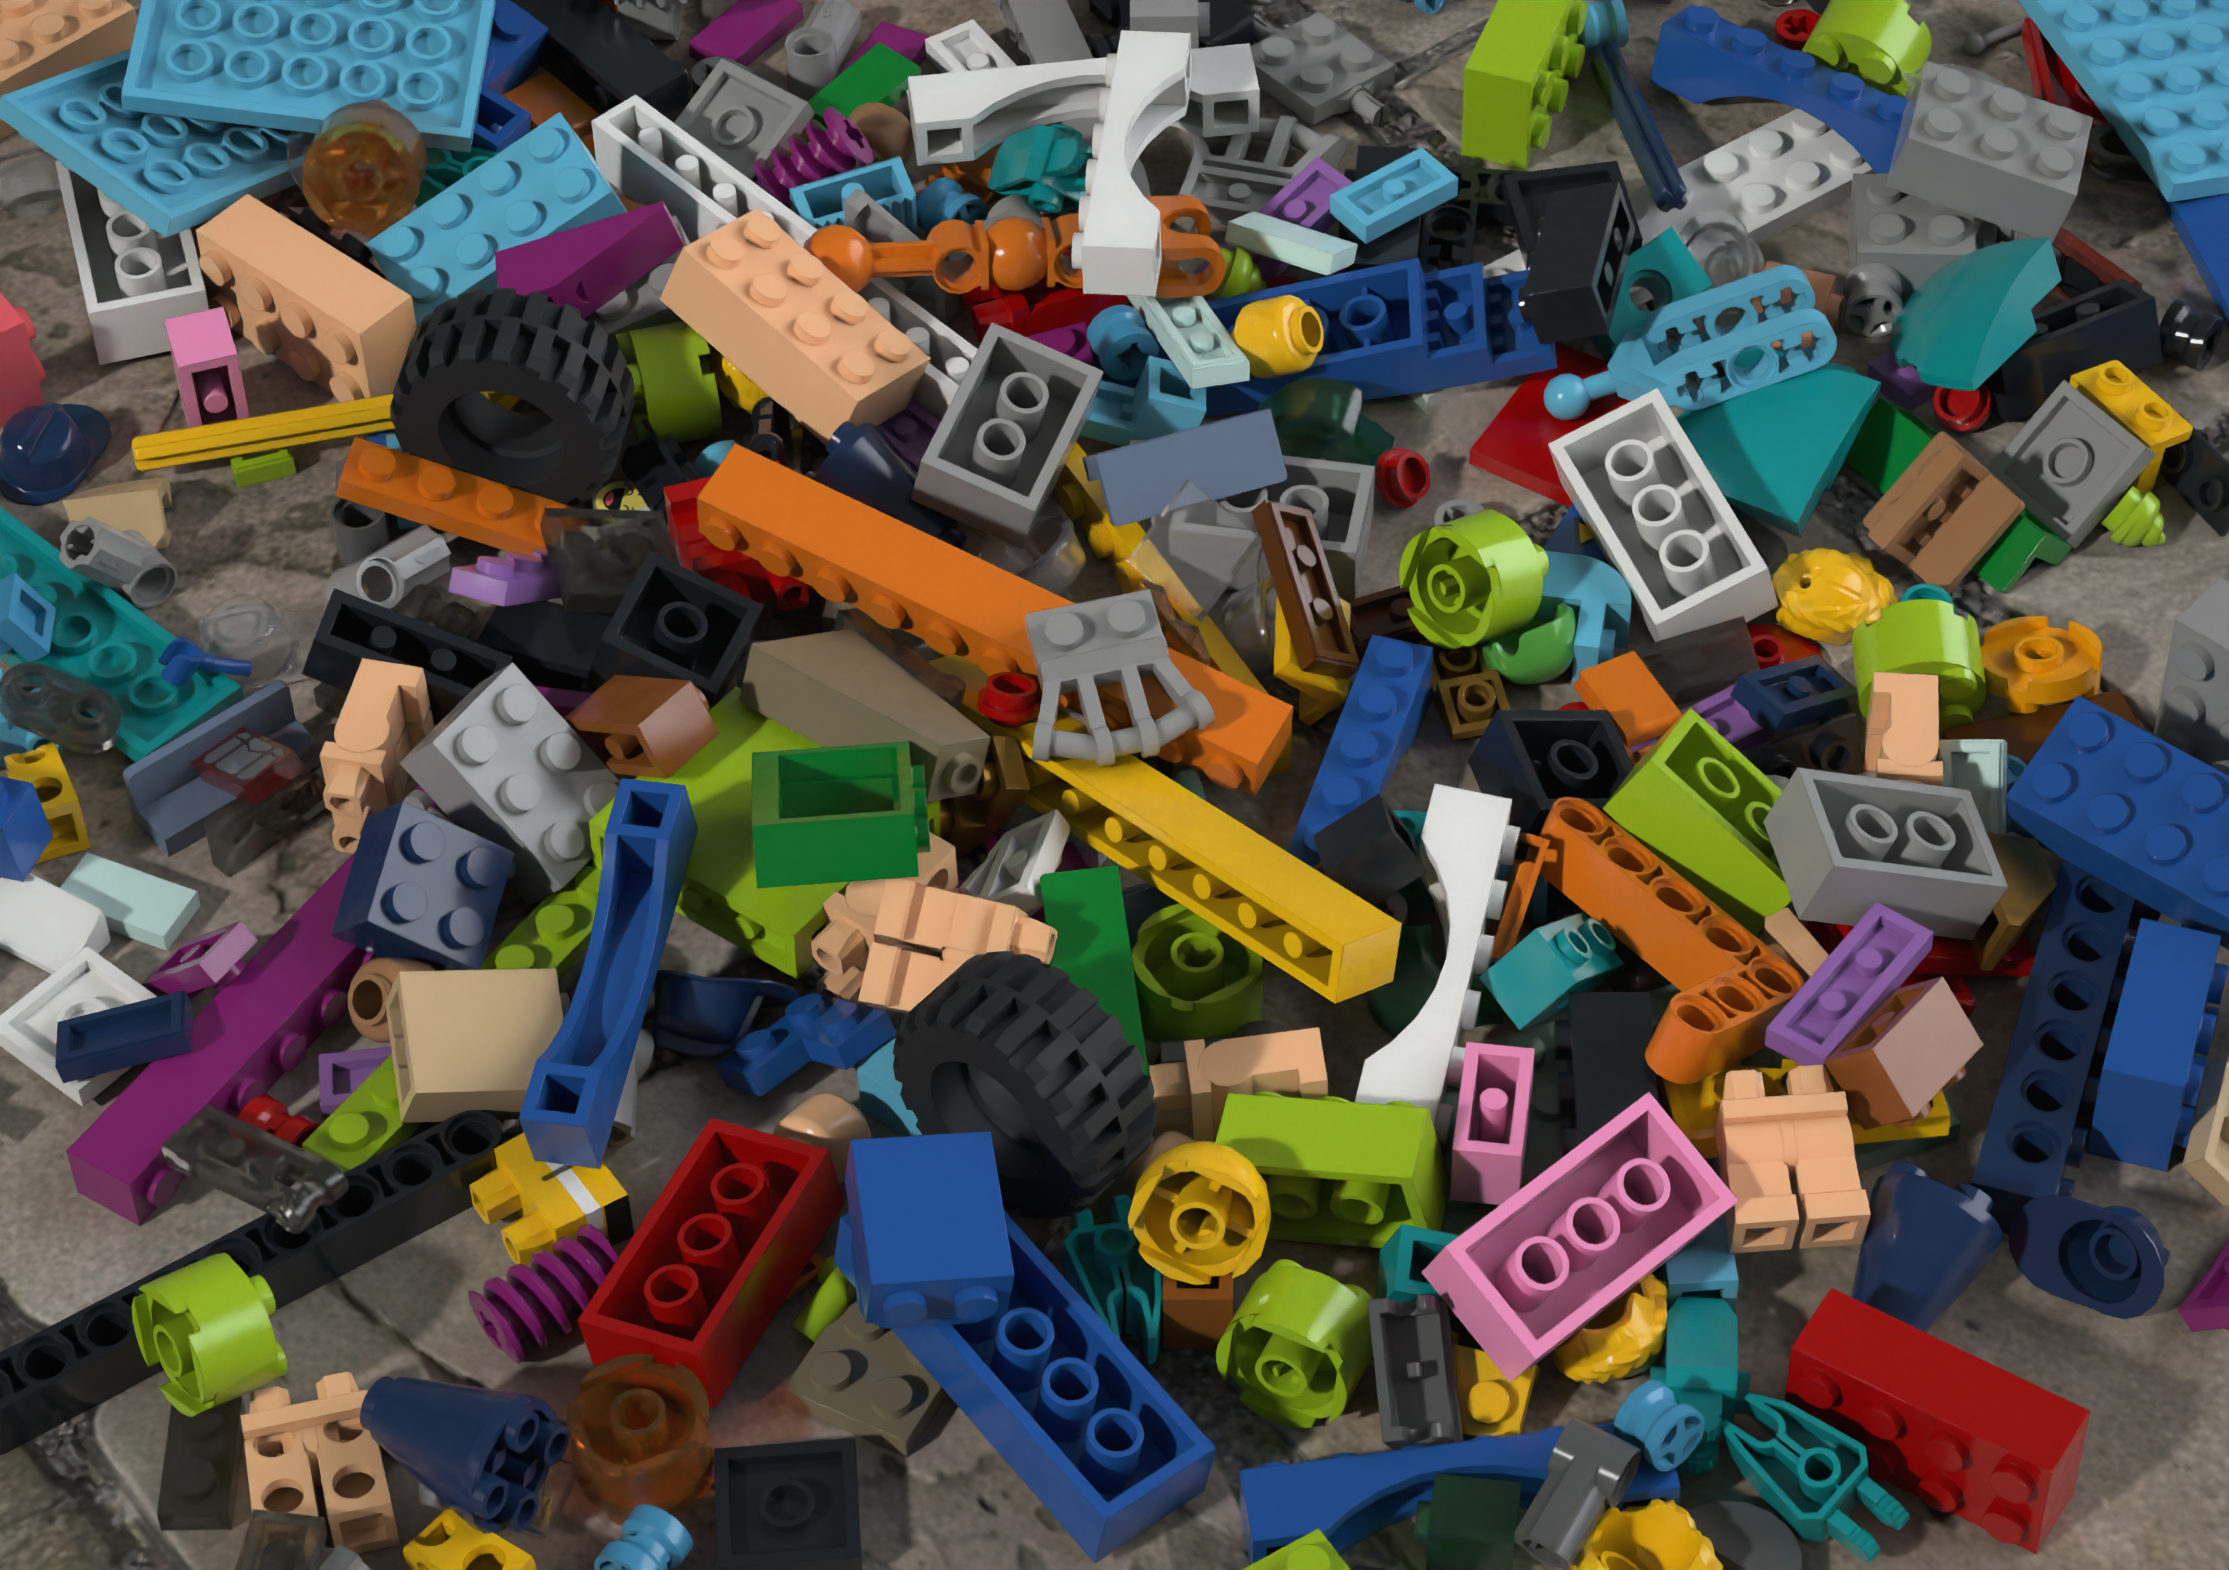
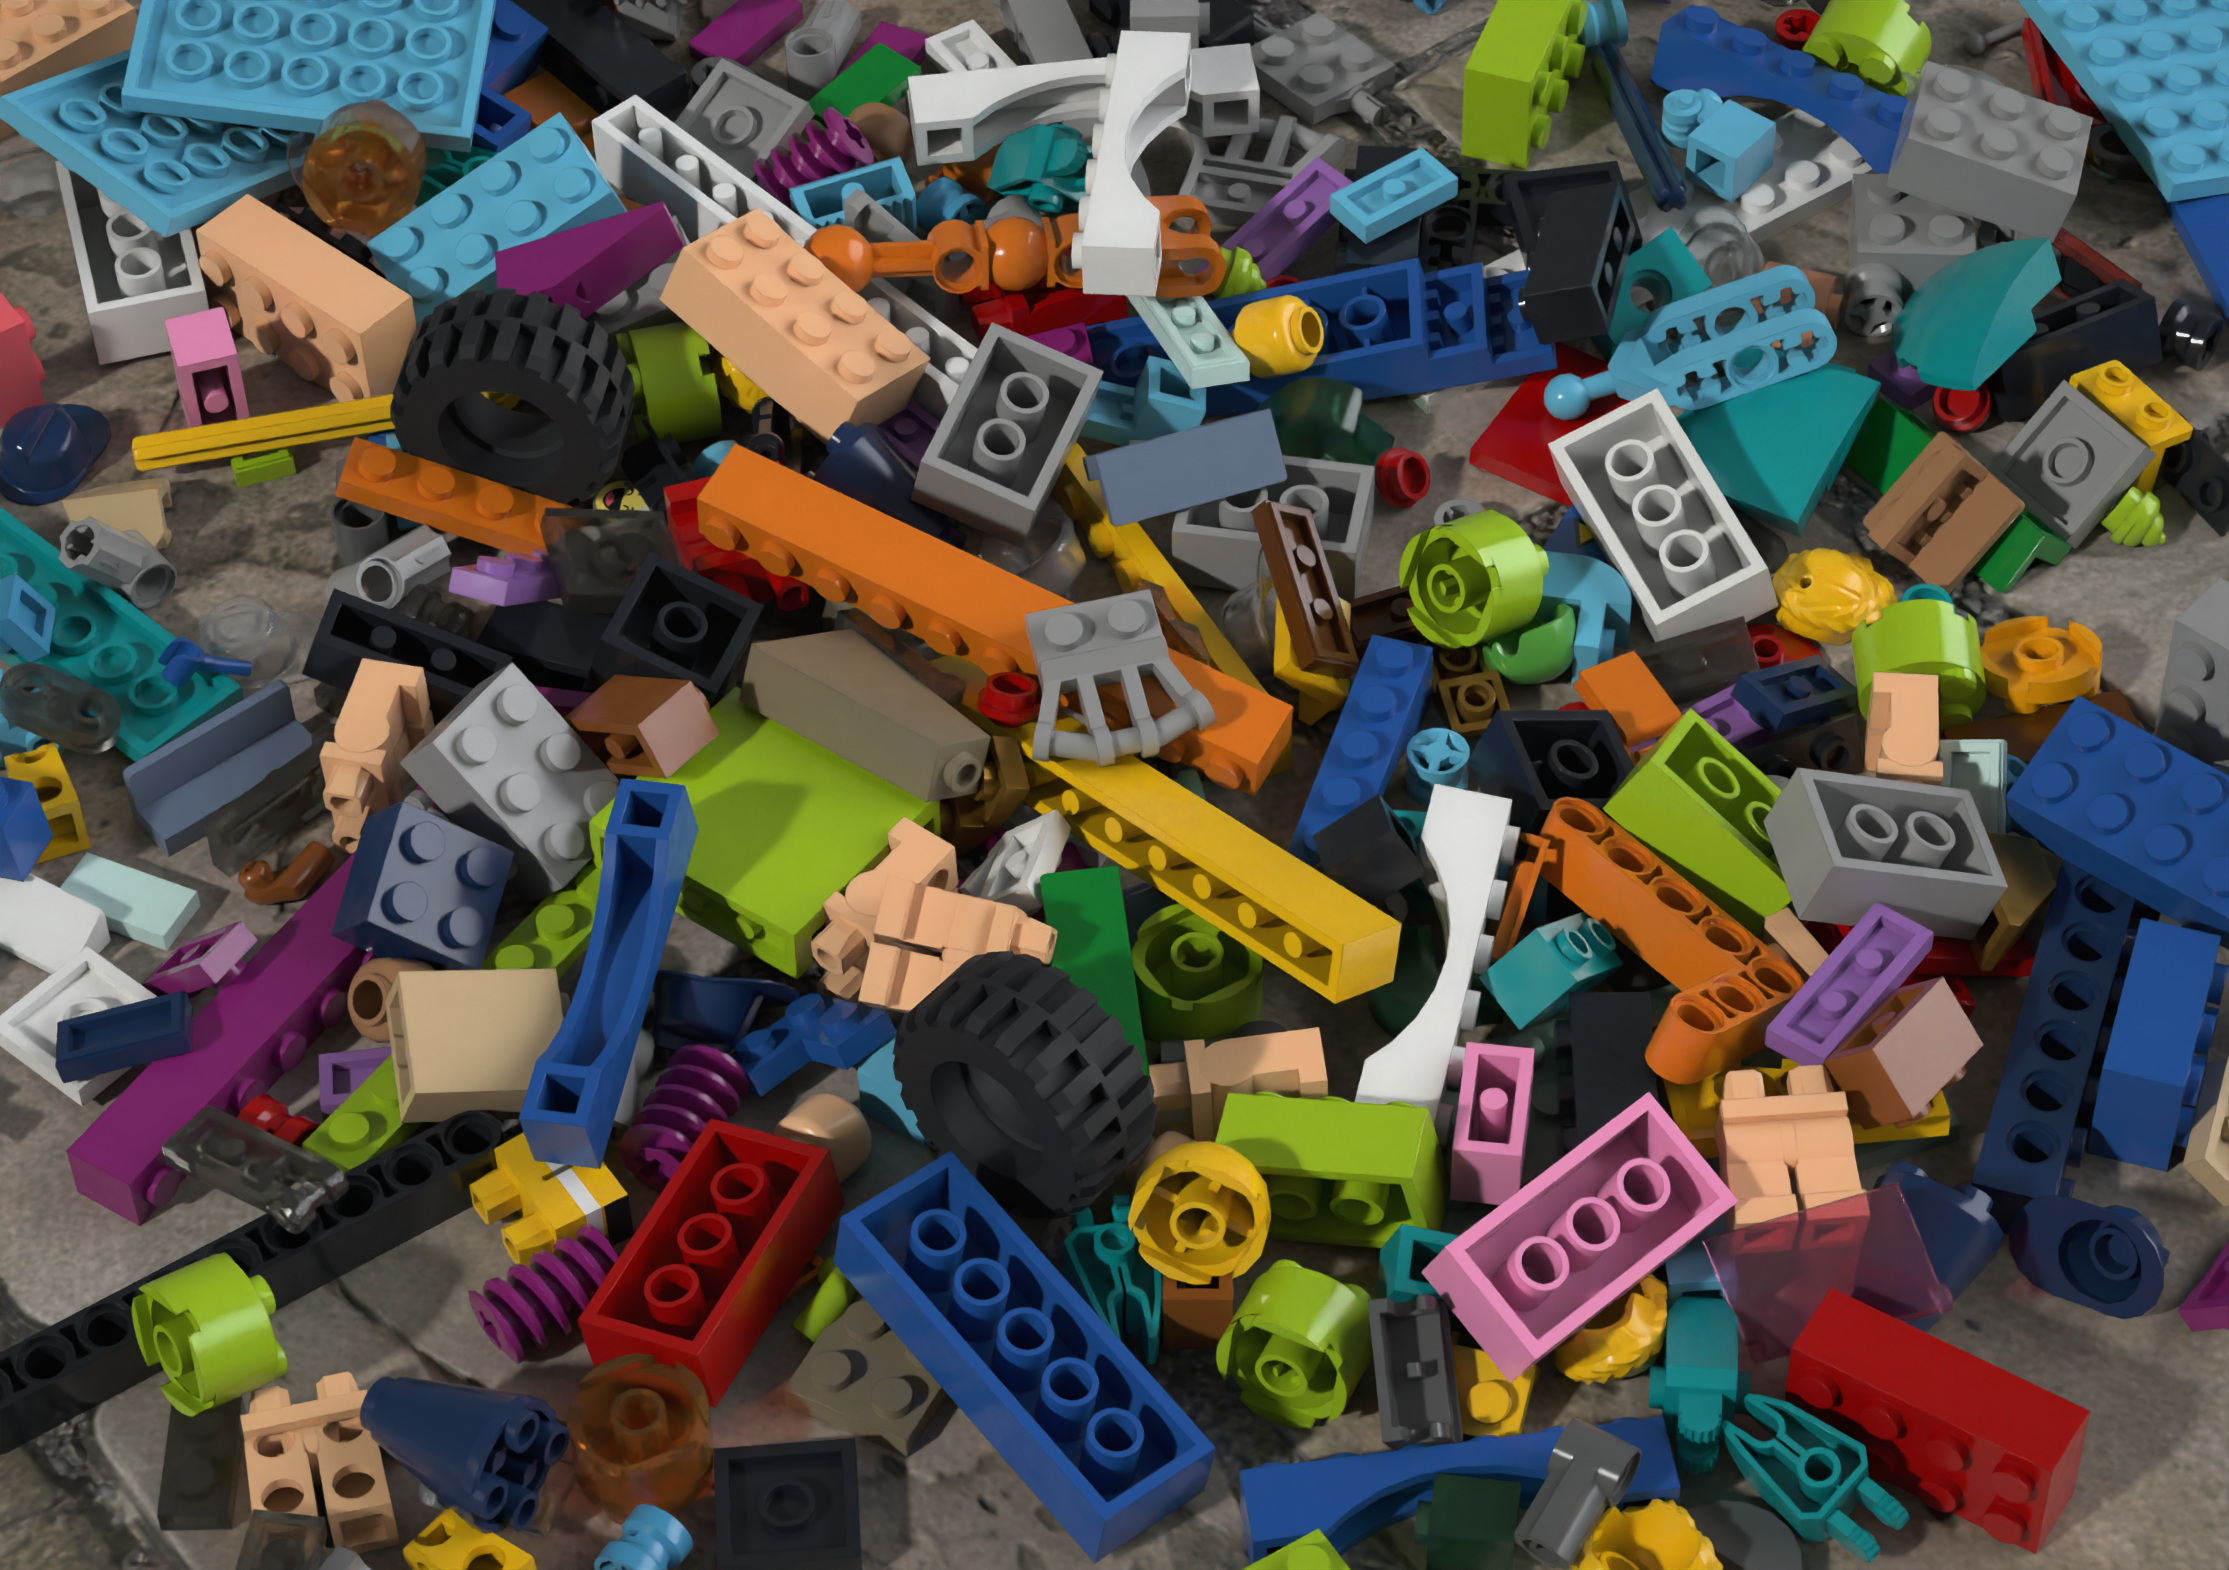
(248, 765): tile -> none
(288, 884): none -> dark orange arm
(689, 1092): none -> magenta piece
(837, 814): green window -> none
(928, 1230): blue brick -> none
(1121, 341): dark azure wheel -> none
(1194, 550): clear piece -> none
(1290, 243): light aqua tile -> none
(1436, 758): none -> medium azure wheel
(1659, 1425): dark azure wheel -> none
(1723, 142): none -> medium azure brick
(1788, 1264): none -> clear pink piece

